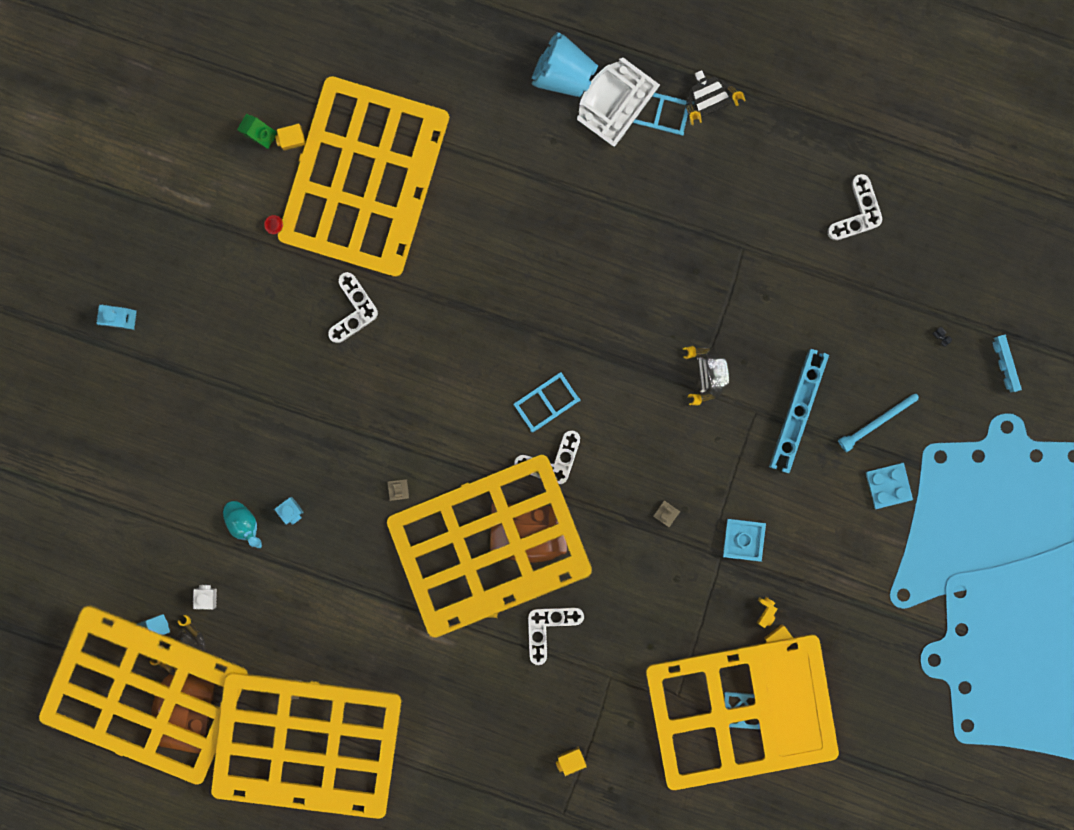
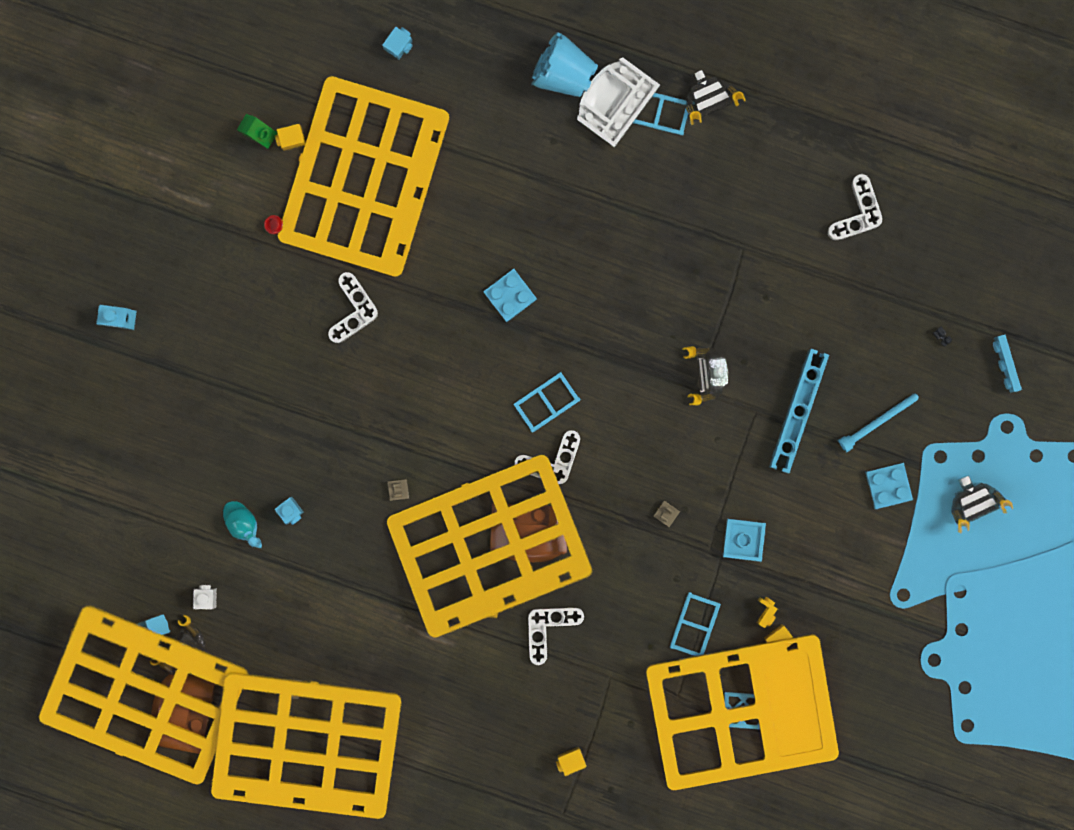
(398, 42): none -> medium azure brick
(510, 295): none -> medium azure plate
(681, 620): none -> medium azure window
(976, 502): none -> torso

